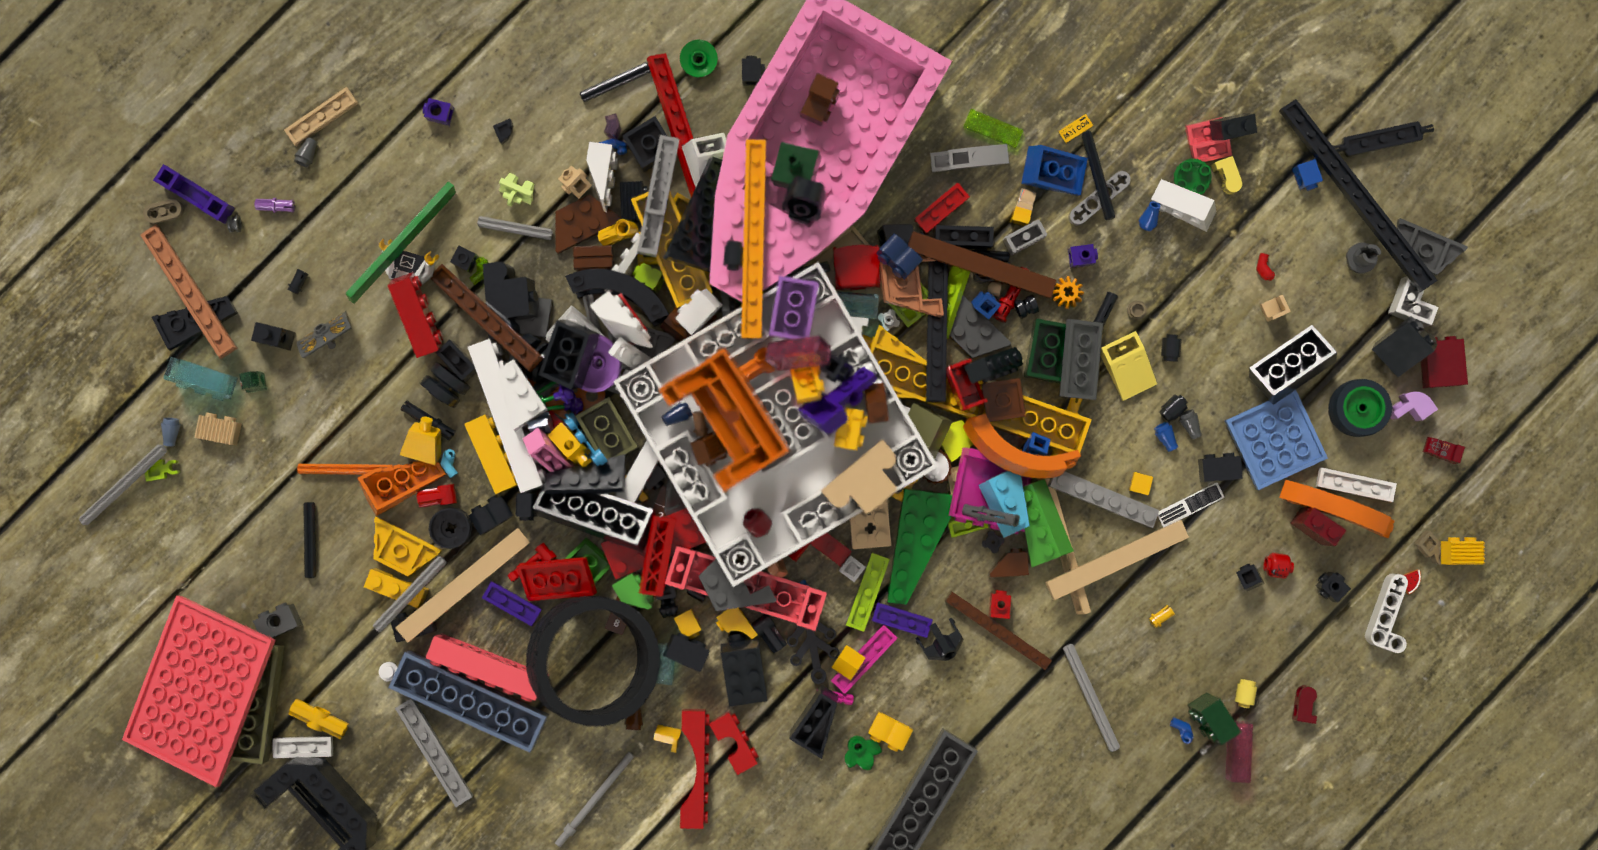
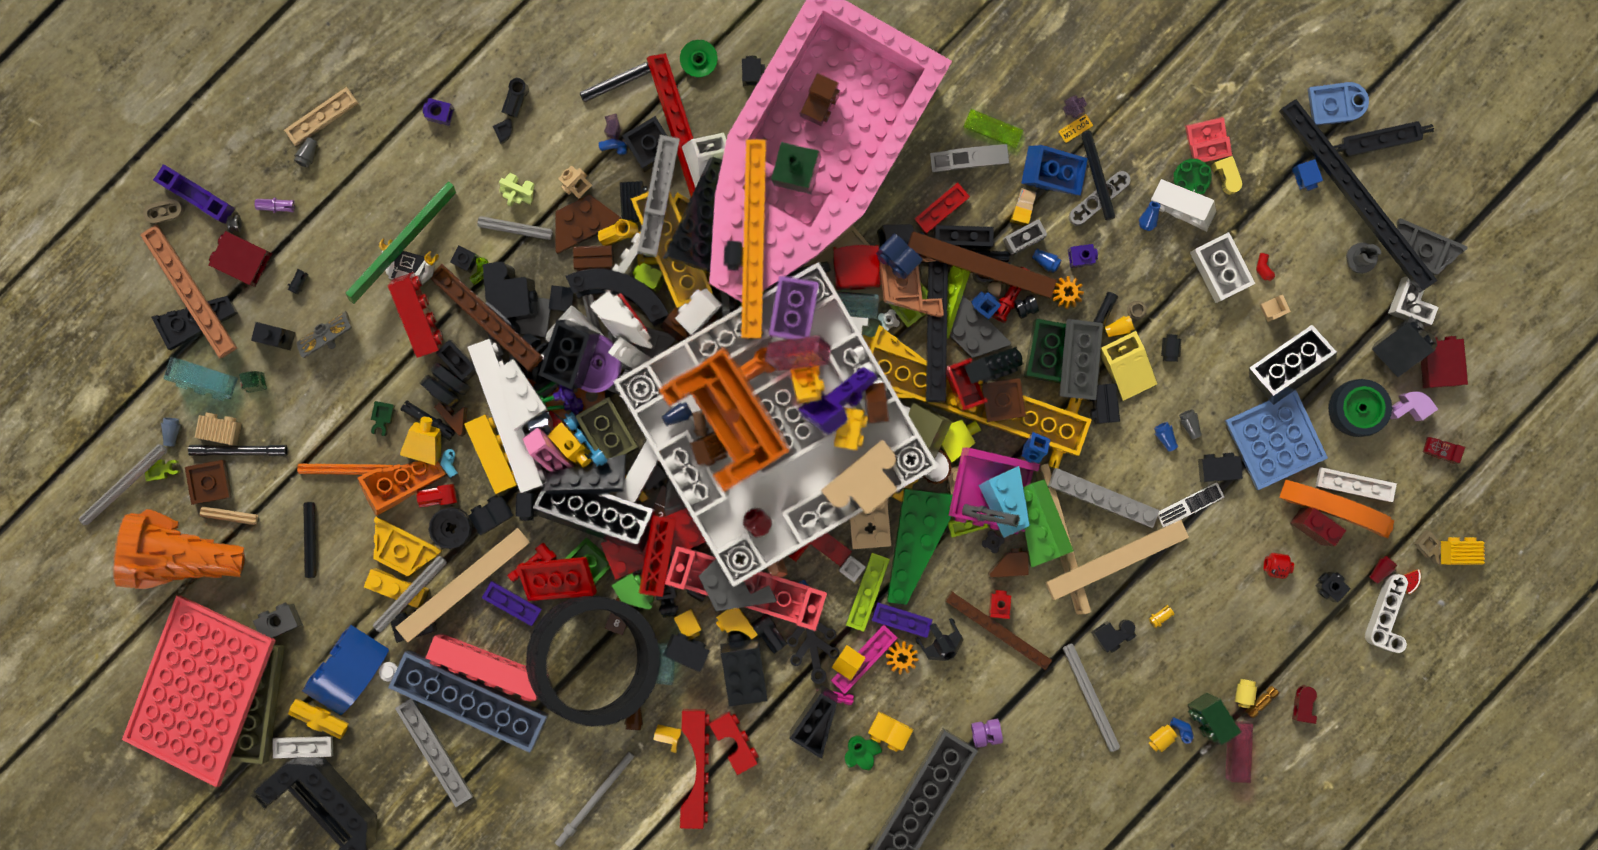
(155, 553): none -> orange cone
(205, 450): none -> black piece
(208, 482): none -> reddish brown plate
(228, 515): none -> tan axle
(239, 258): none -> dark red brick
(347, 671): none -> blue panel
(382, 414): none -> dark green plate
(455, 421): none -> reddish brown slope
(514, 99): none -> black piece
(560, 298): none -> black piece
(601, 163): white slope -> none
(804, 200): black brick -> none
(838, 368): black brick -> none
(906, 651): none -> light orange gear
(986, 733): none -> medium lavender wheel
(1012, 459): orange arch -> none
(1047, 260): none -> blue cone
(1074, 106): none -> clear purple gear
(1106, 405): none -> black brick
(1110, 638): none -> black brick
(1120, 327): none -> yellow cone
(1141, 483): yellow tile -> none
(1162, 738): none -> yellow brick
(1173, 408): black brick -> none
(1222, 267): none -> white brick
(1233, 126): black brick -> none
(1249, 577): black brick -> none
(1262, 701): none -> pearl gold axle
(1336, 103): none -> medium blue plate
(1383, 569): none -> dark red cone

